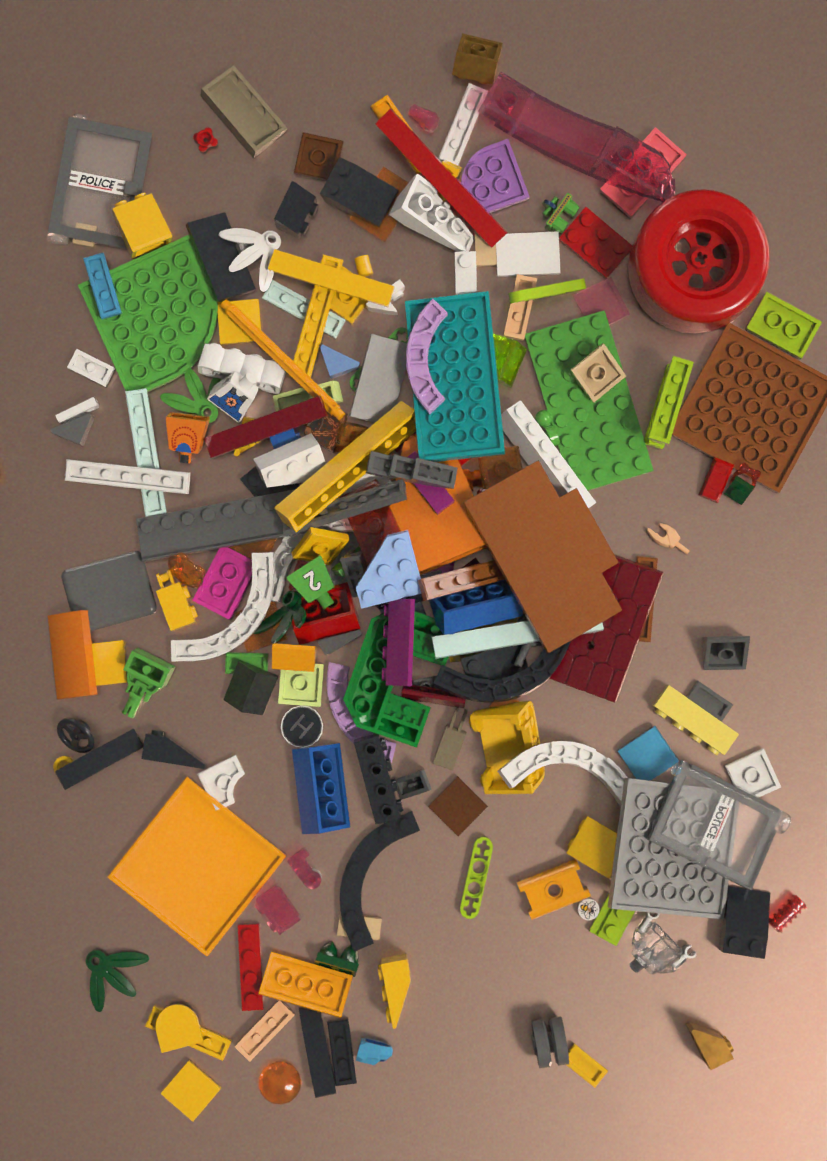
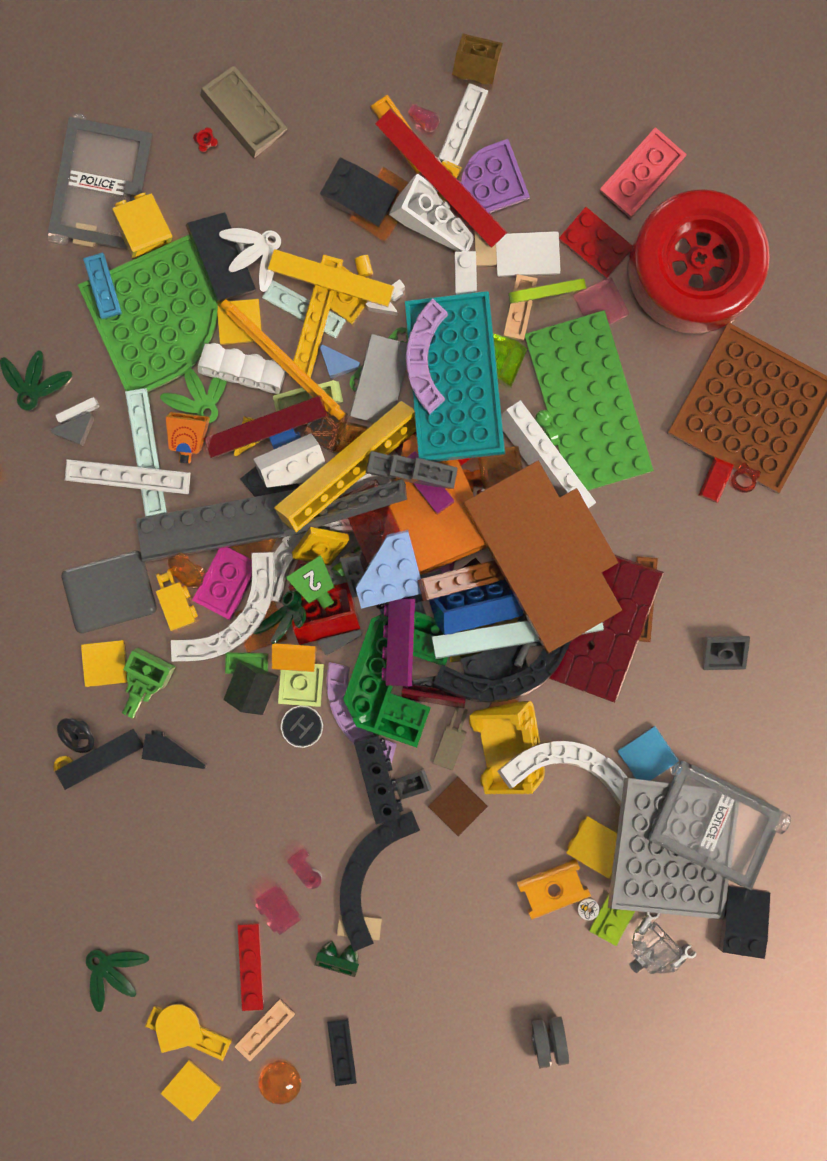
(32, 377): none -> dark green plant
(72, 654): orange slope -> none
(91, 368): white plate -> none
(197, 866): light orange tile -> none
(221, 779): white tile -> none
(234, 394): white torso -> none
(295, 211): black slope -> none
(305, 985): light orange plate -> none
(317, 156): reddish brown tile -> none
(317, 1052): black slope -> none
(321, 788): blue slope -> none
(373, 1051): dark azure rock -> none
(396, 977): yellow slope -> none
(472, 876): lime beam -> none
(555, 221): bright green hips -> none
(578, 141): clear pink slope -> none
(585, 1065): yellow tile -> none
(597, 373): tan slope -> none
(668, 402): lime fence -> none
(670, 540): light nougat hand -> none
(695, 720): light yellow brick -> none
(709, 701): dark grey tile -> none
(711, 1045): pearl gold slope -> none
(739, 490): dark green plate -> none
(753, 774): white tile -> none
(783, 325): lime plate -> none
(787, 913): clear red piece -> none

